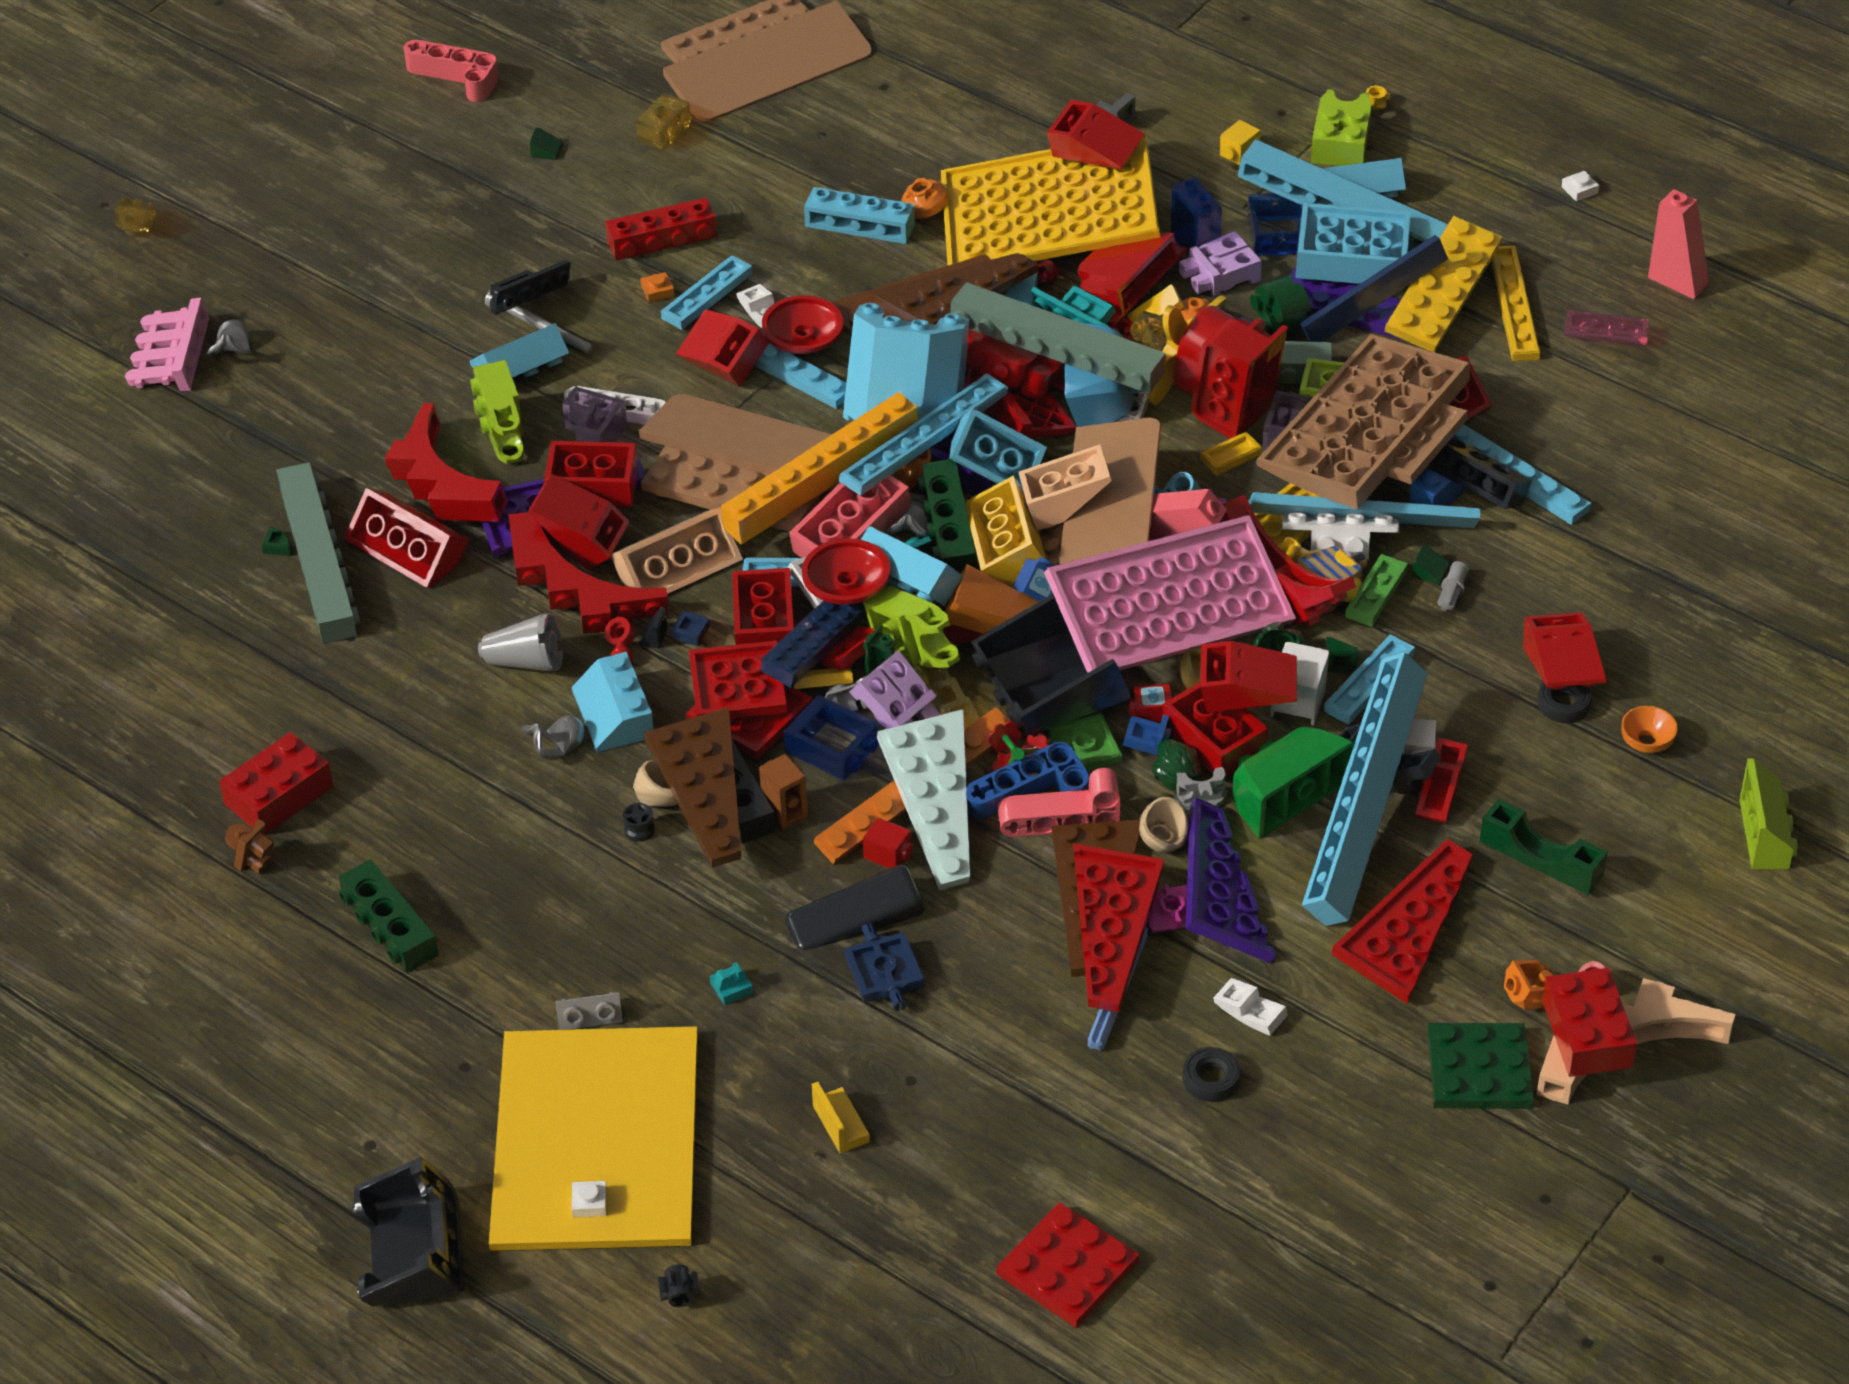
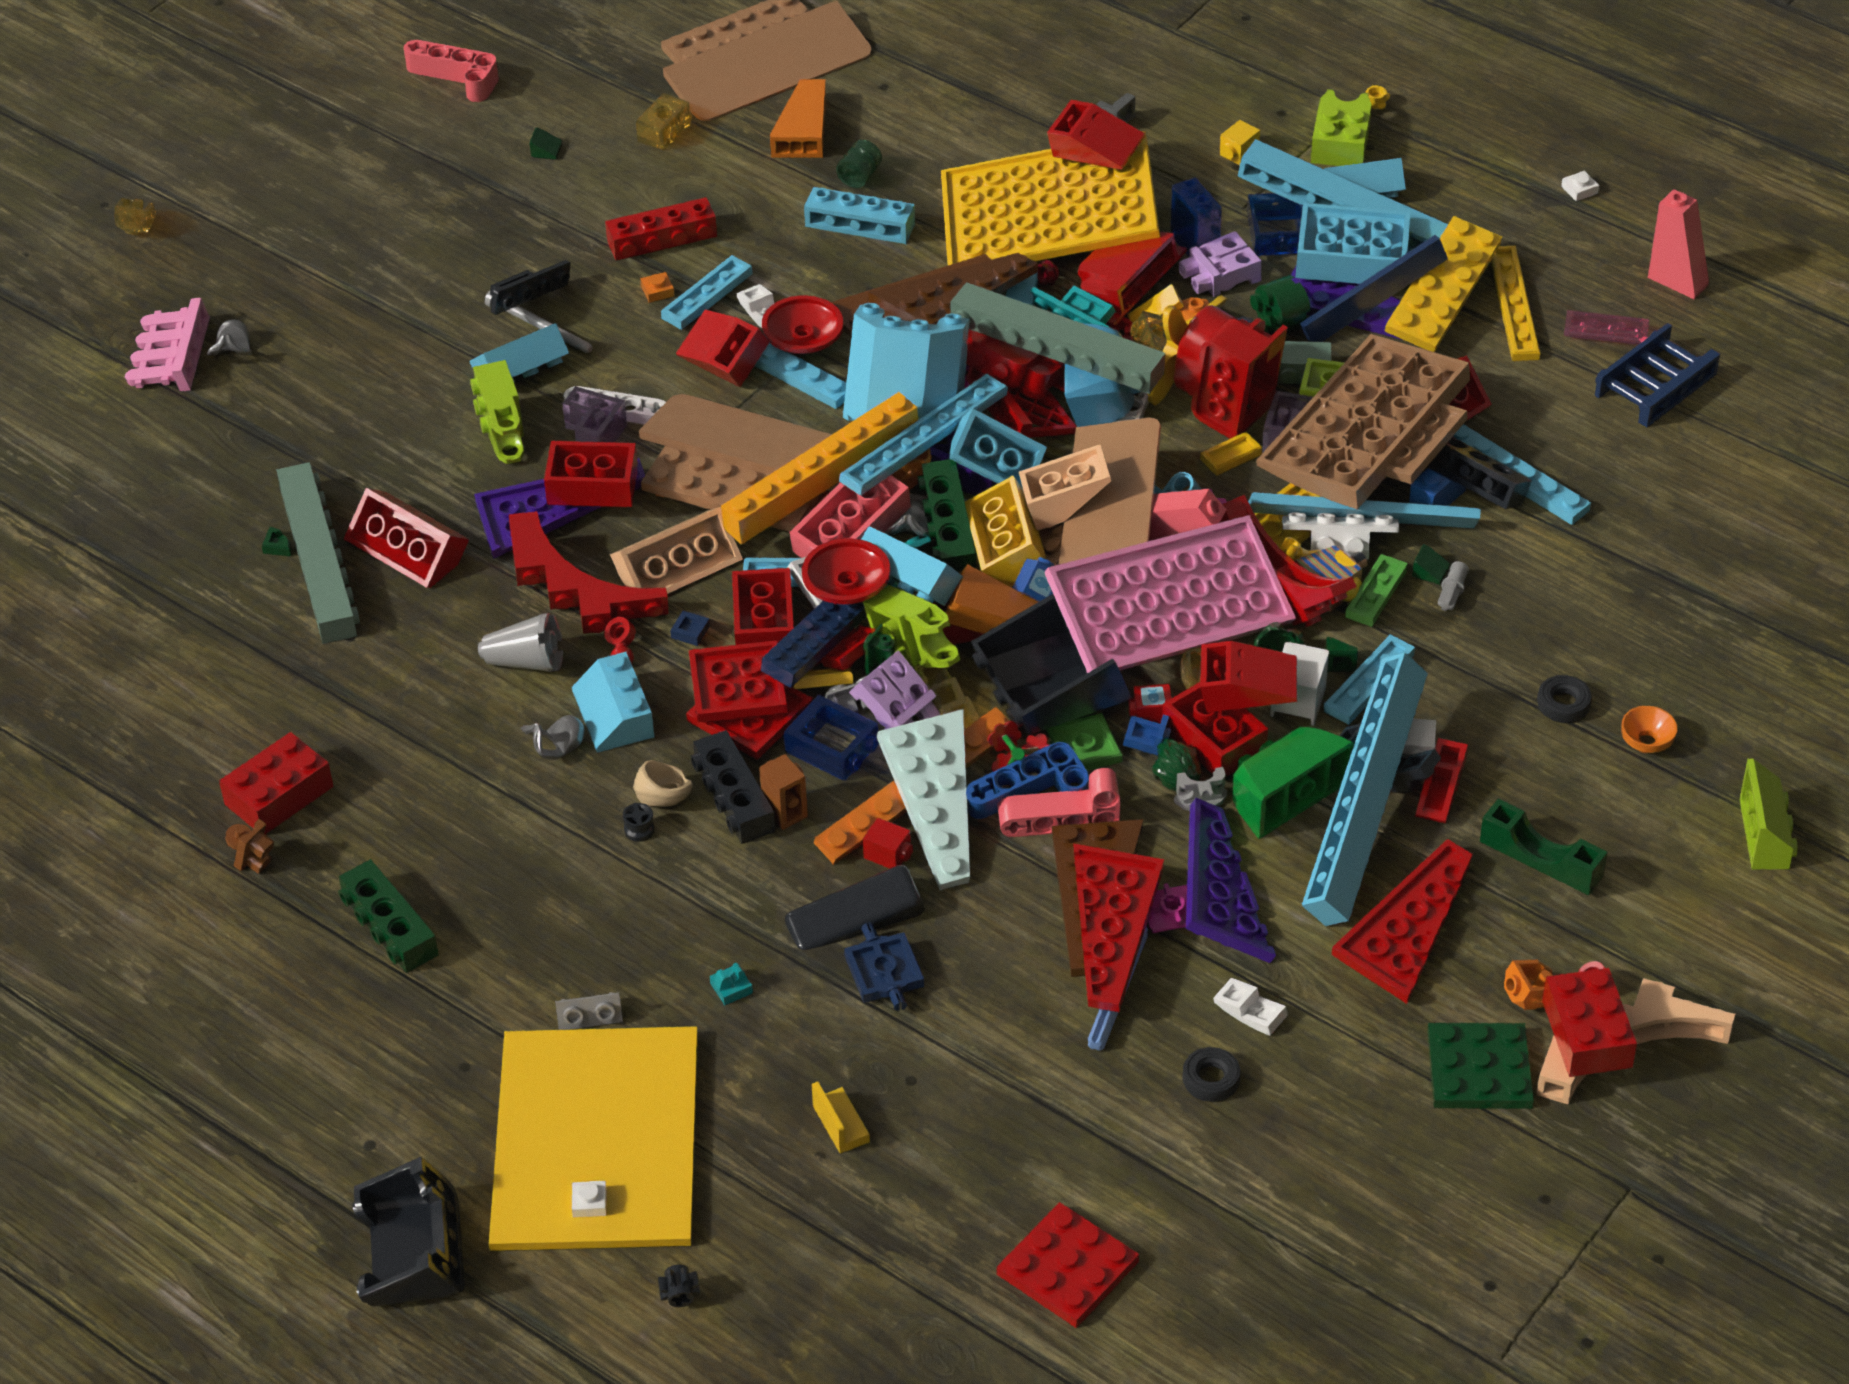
(447, 490): red arch -> none
(579, 520): red slope -> none
(655, 630): black slope -> none
(700, 773): reddish brown wing -> none
(802, 122): none -> orange slope
(859, 163): none -> clear green wheel
(928, 201): orange piece -> none
(1164, 825): tan hair -> none
(1563, 650): red slope -> none
(1665, 394): none -> dark blue fence

